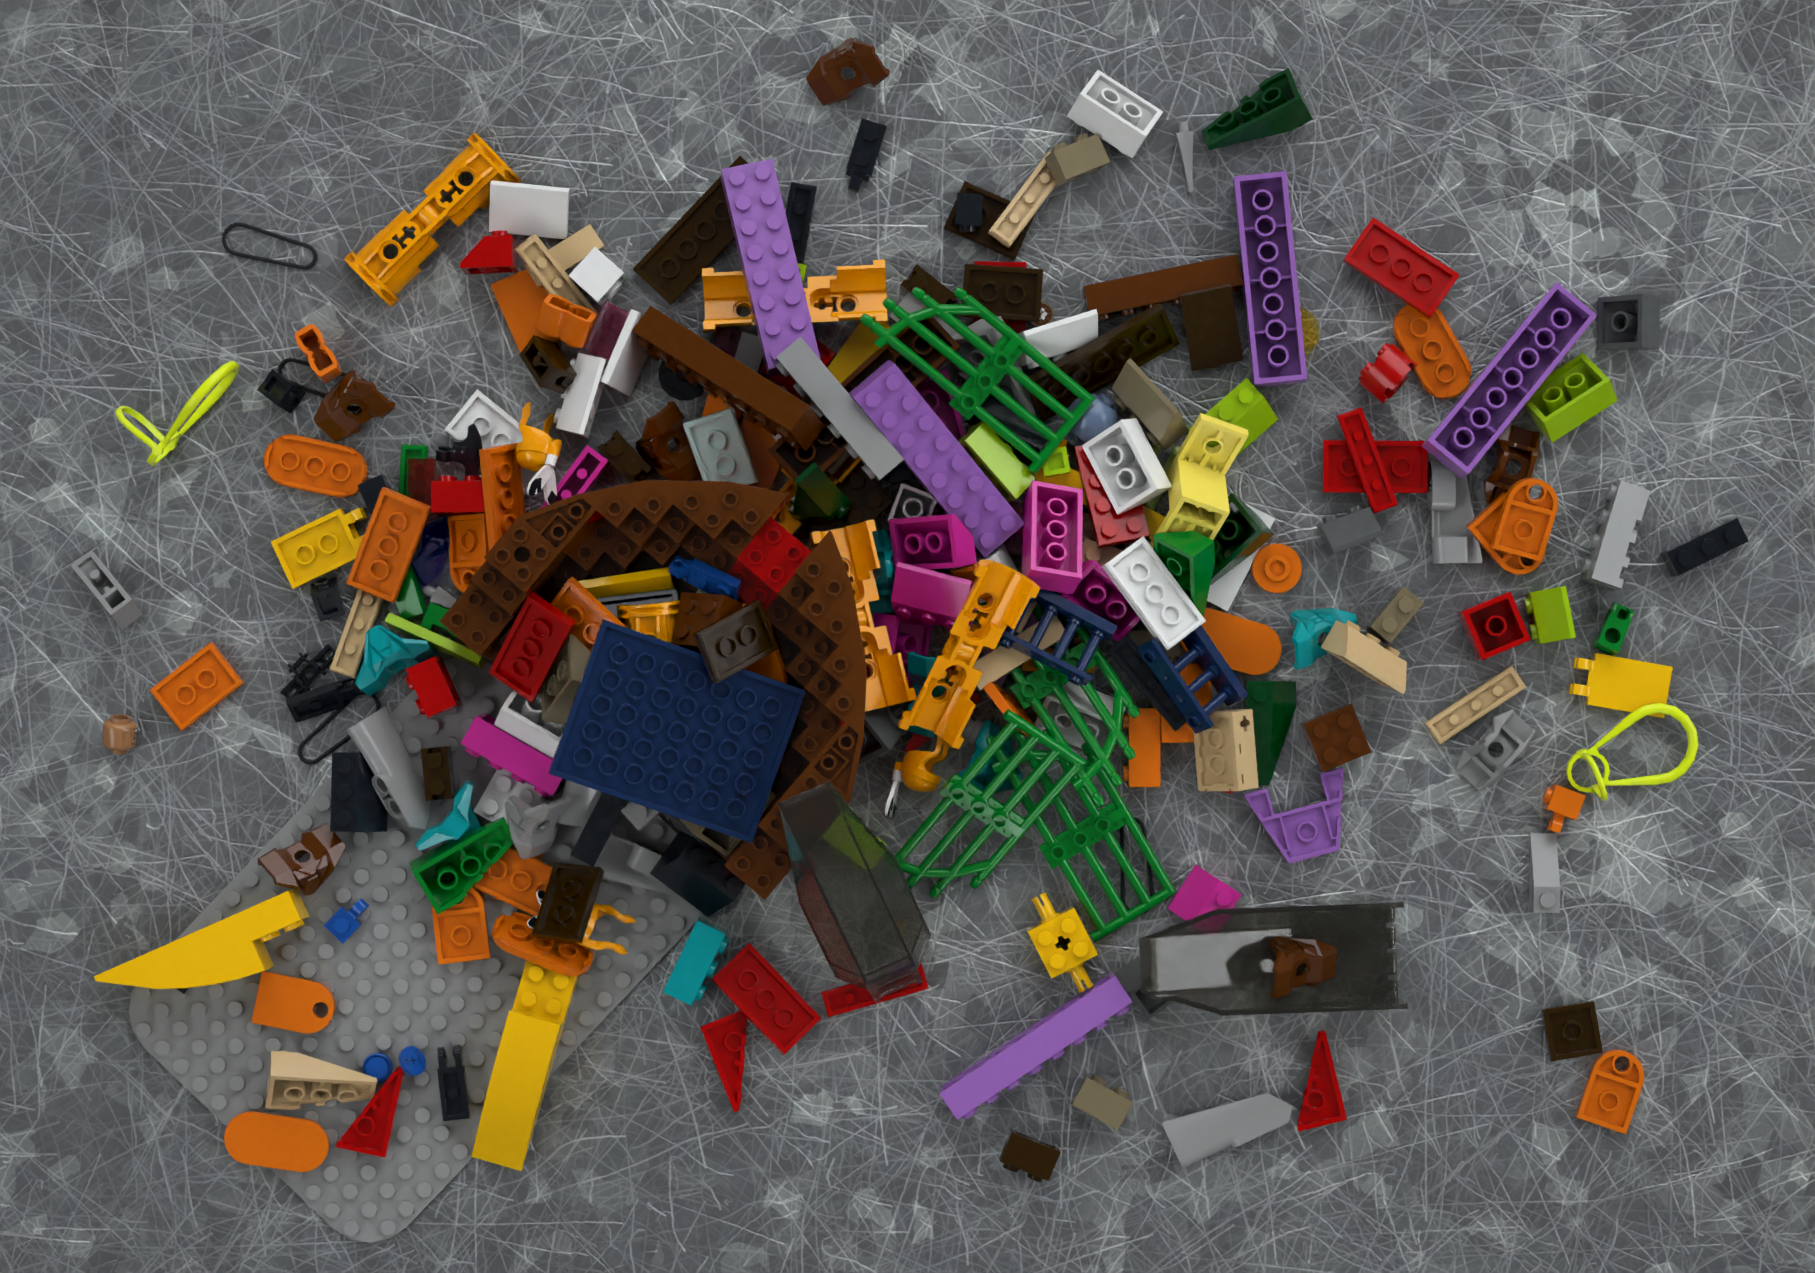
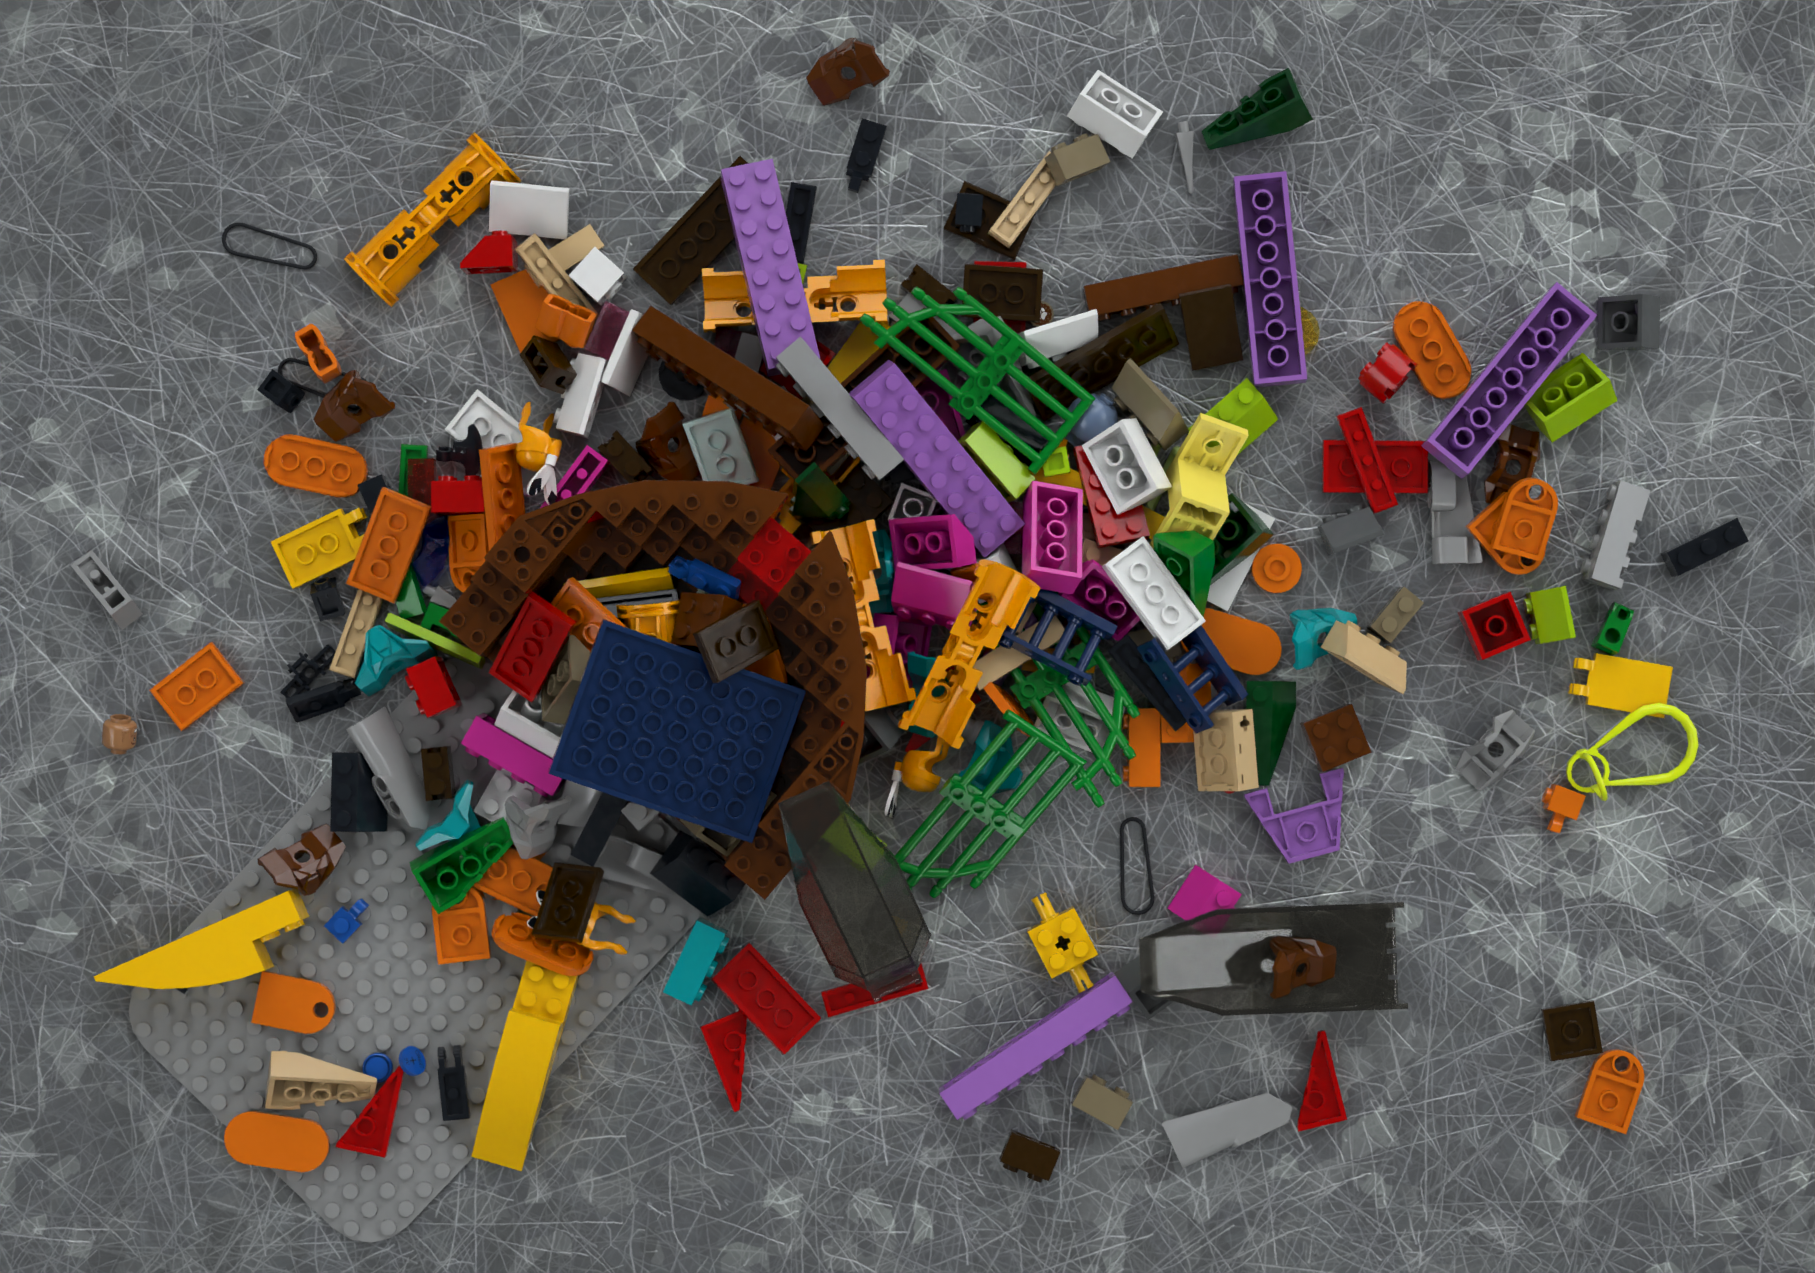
(225, 373): neon yellow animal -> none
(322, 725): black piece -> none
(1081, 835): green piece -> none
(1401, 268): red plate -> none
(1475, 705): tan tile -> none
(1543, 874): light grey slope -> none

